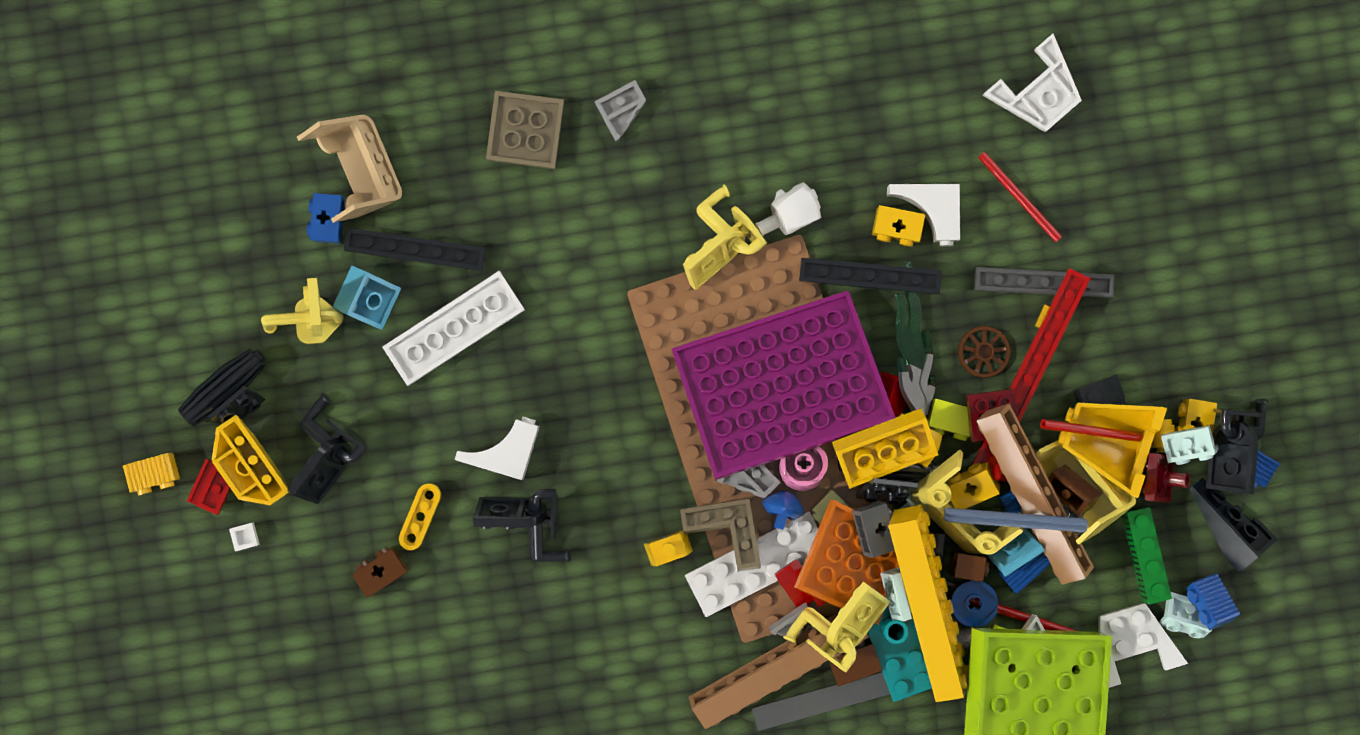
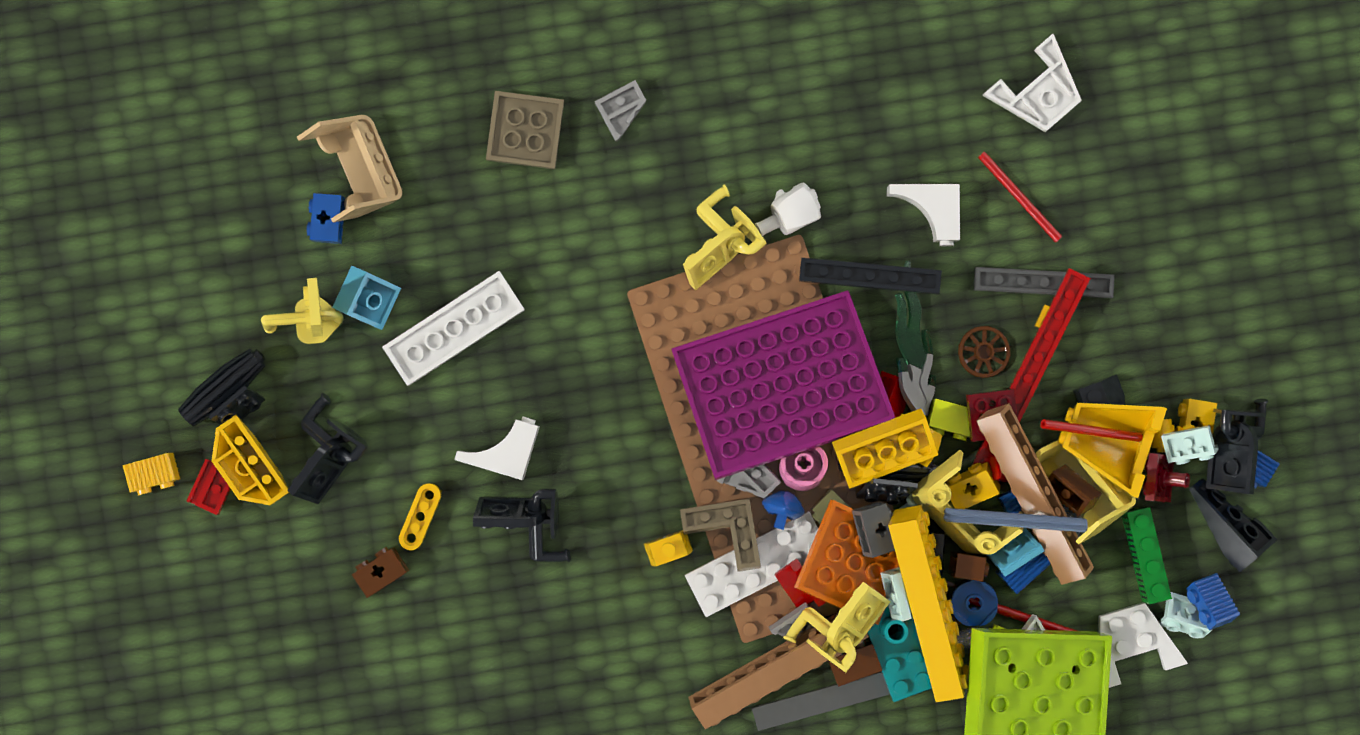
(244, 536): white plate -> none
(414, 249): black plate -> none
(888, 216): yellow brick -> none

